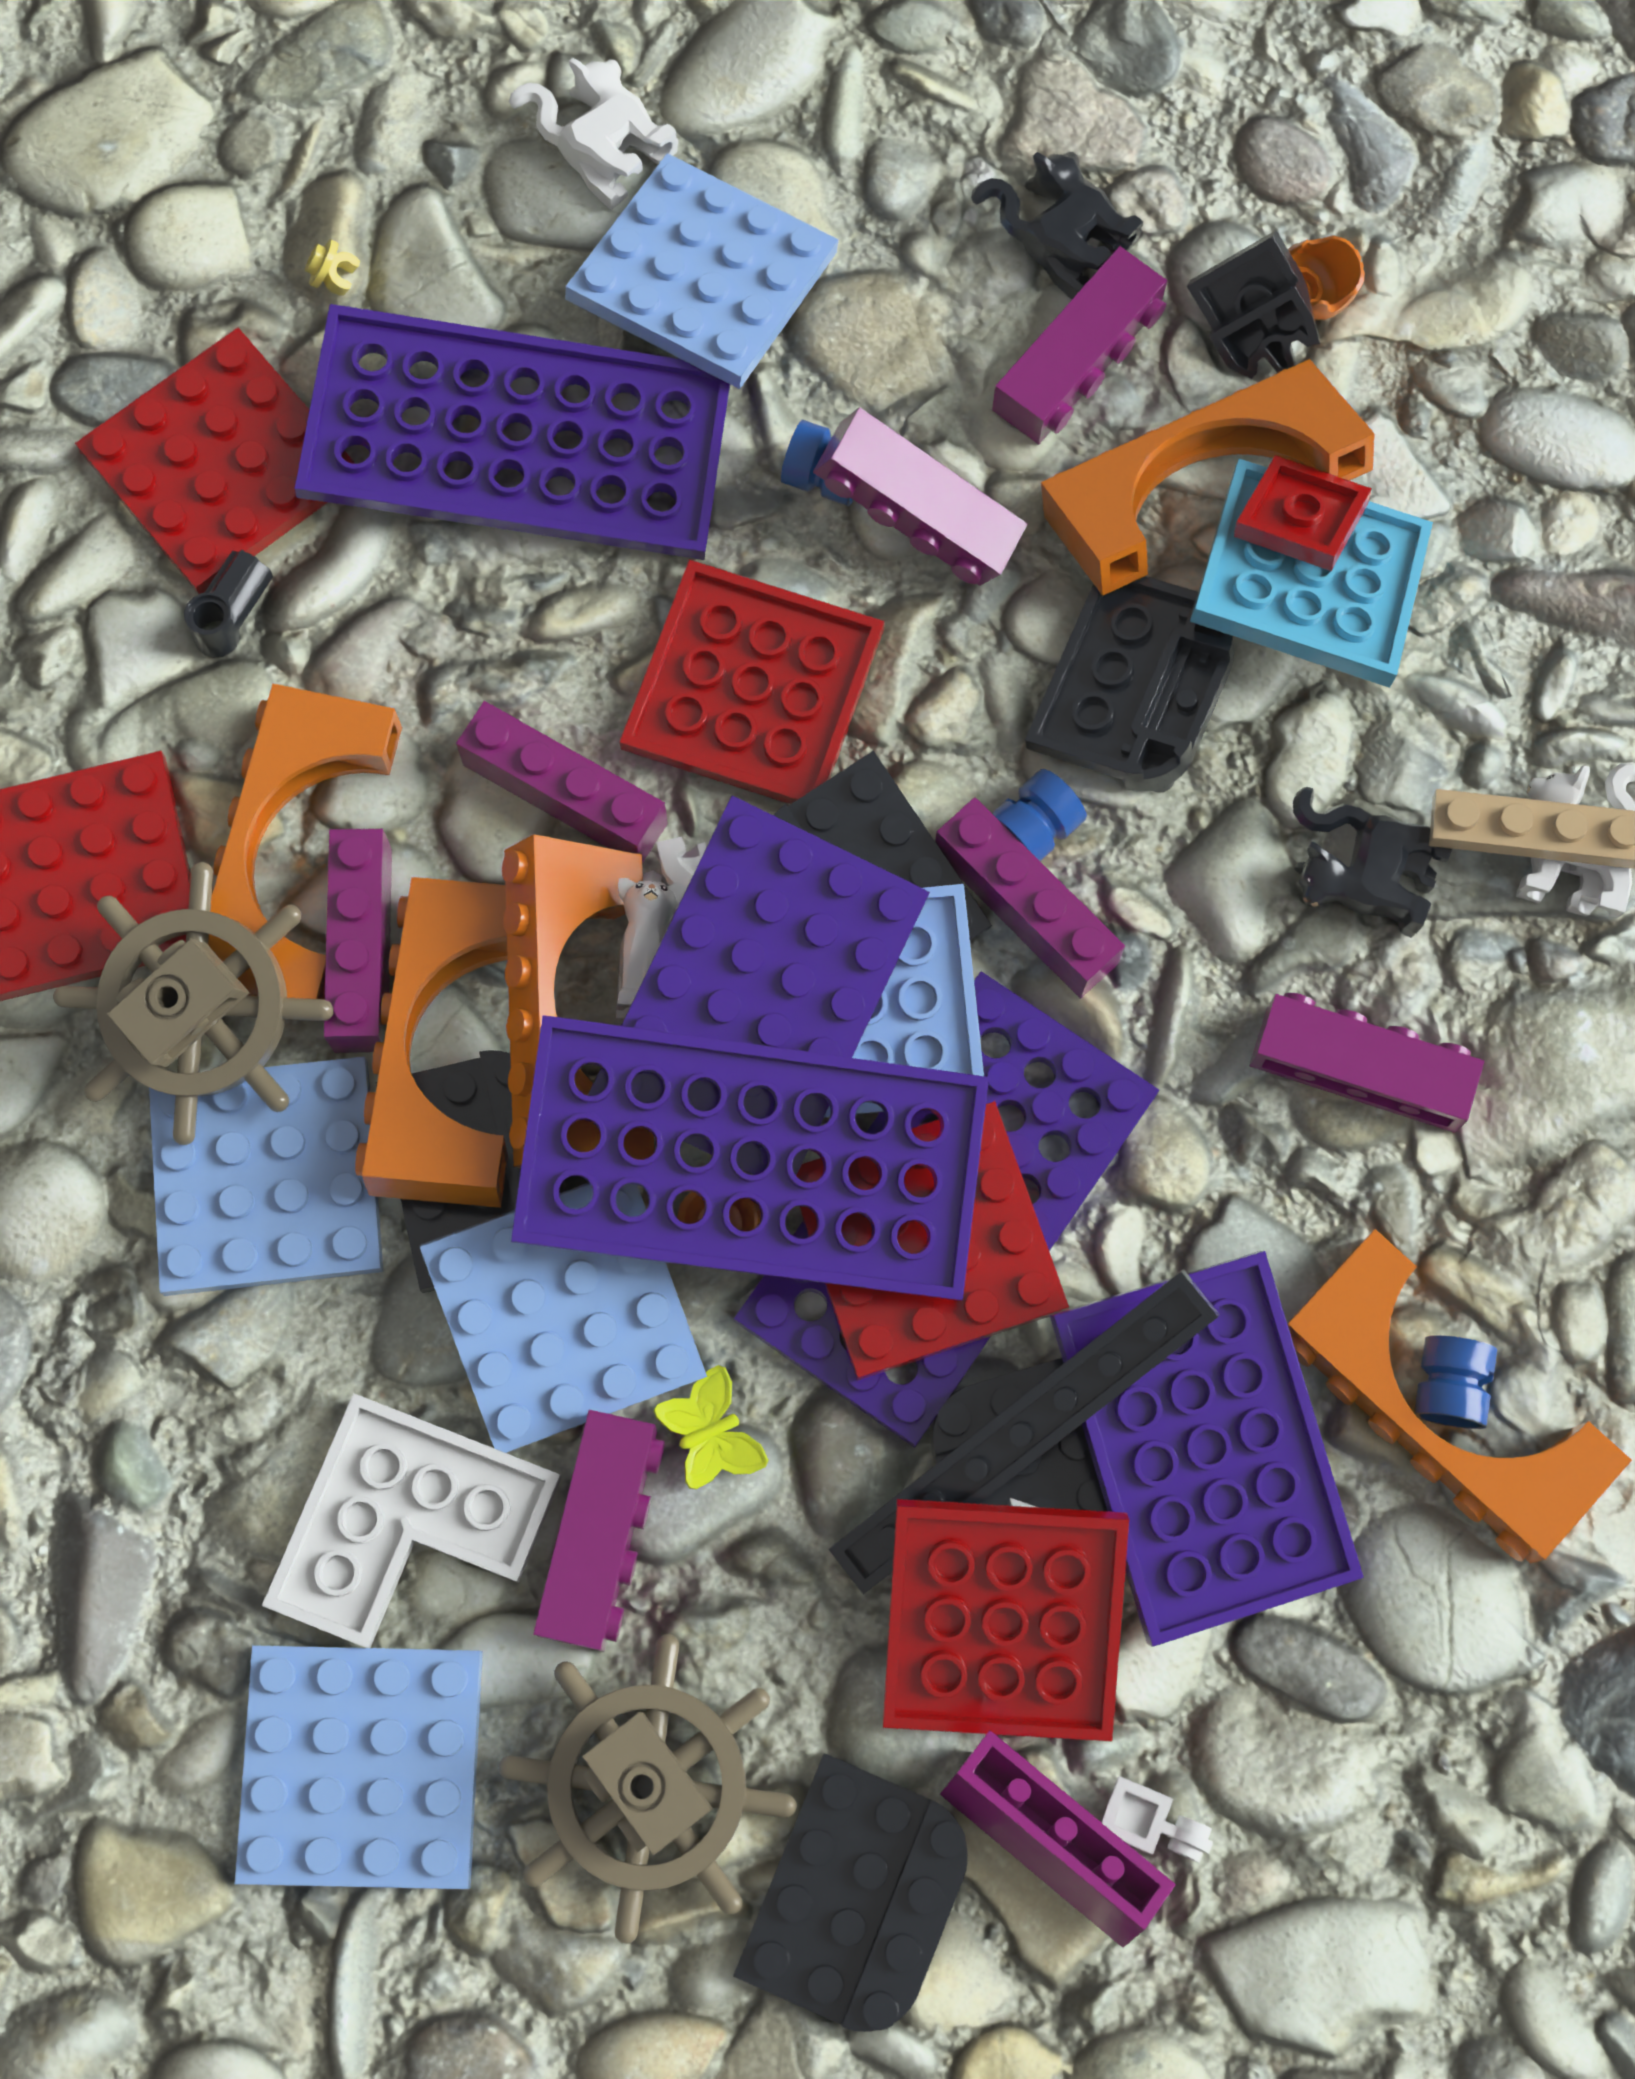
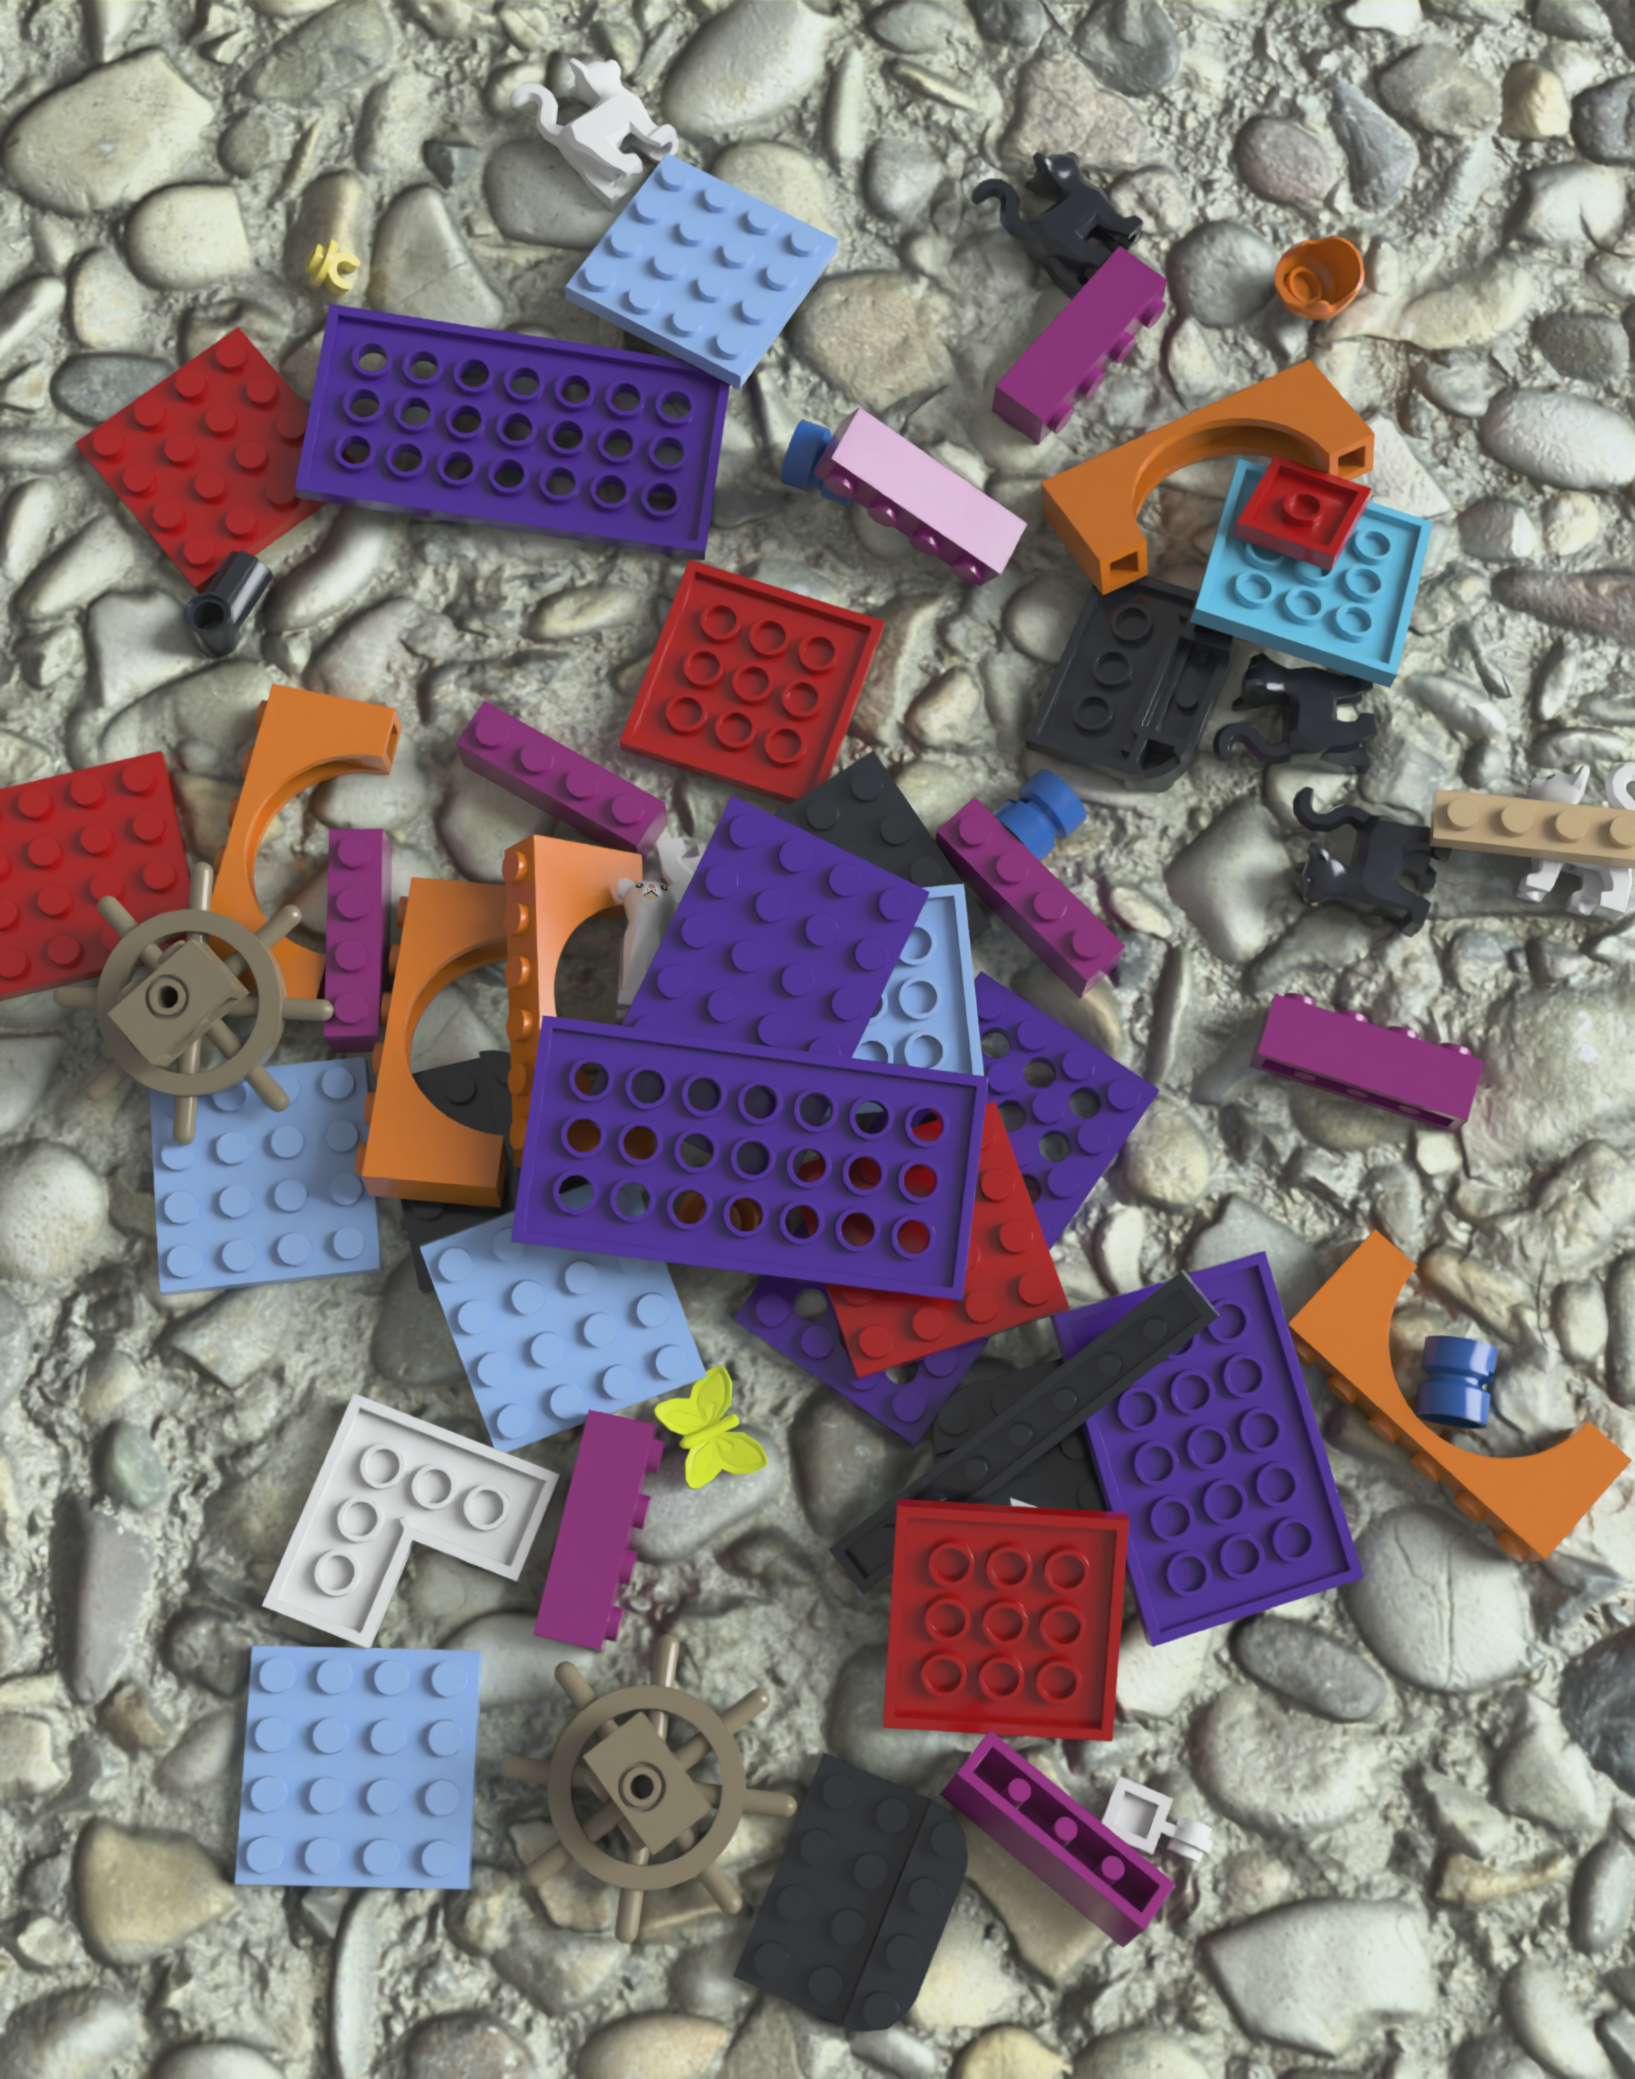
(1256, 306): black plate -> none
(1310, 721): none -> black animal

